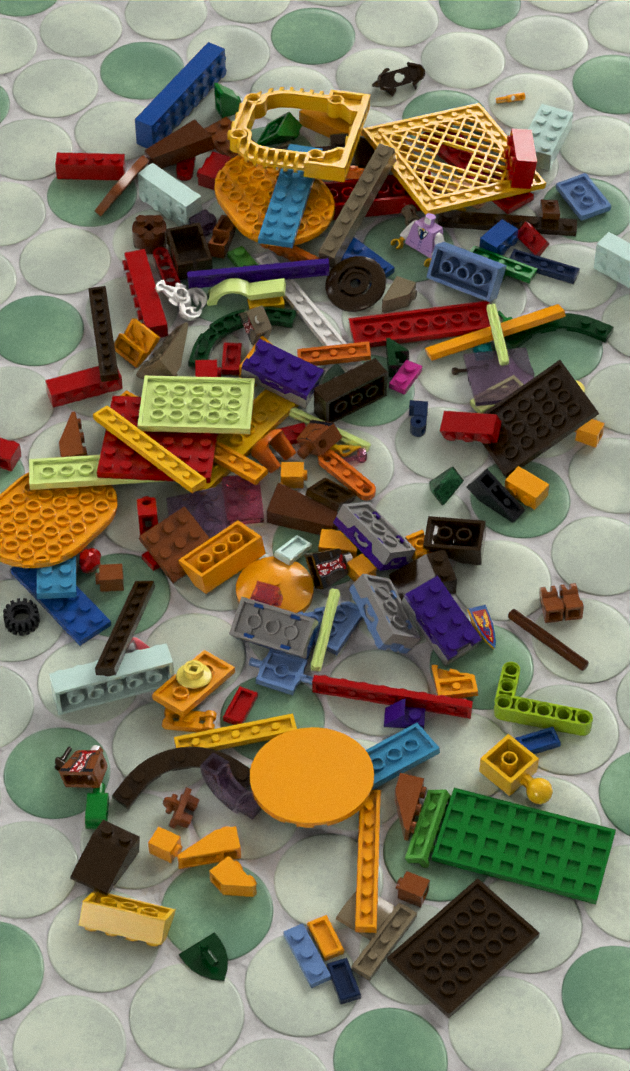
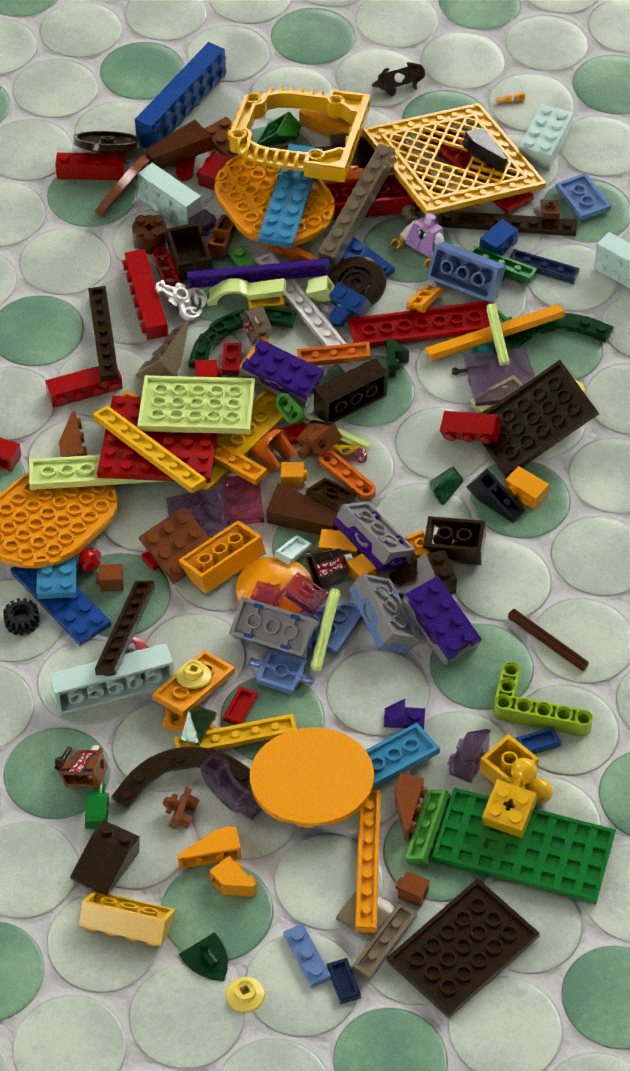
(107, 141): none -> dark brown dish
(136, 343): light orange slope -> none
(146, 512): red torso -> none
(165, 844): light orange brick -> none
(197, 724): none -> clear green slope
(225, 101): green slope -> none
(249, 1001): none -> light yellow piece
(291, 410): none -> bright green plate
(304, 593): none -> clear pink tile
(319, 289): none -> yellowish green brick
(325, 938): light orange tile -> none
(347, 303): none -> blue brick
(388, 696): red plate -> none
(399, 295): dark tan slope -> none
(405, 377): dark pink plate -> none
(418, 422): dark blue leg -> none
(424, 298): none -> light orange plate
(454, 683): light orange wing -> none
(466, 760): none -> clear purple slope
(483, 624): shield -> none
(484, 148): none -> black slope
(512, 795): none -> yellow brick
(520, 158): red brick -> none
(532, 239): red plate -> none
(554, 607): dark orange legs -> none
(590, 433): light orange brick -> none

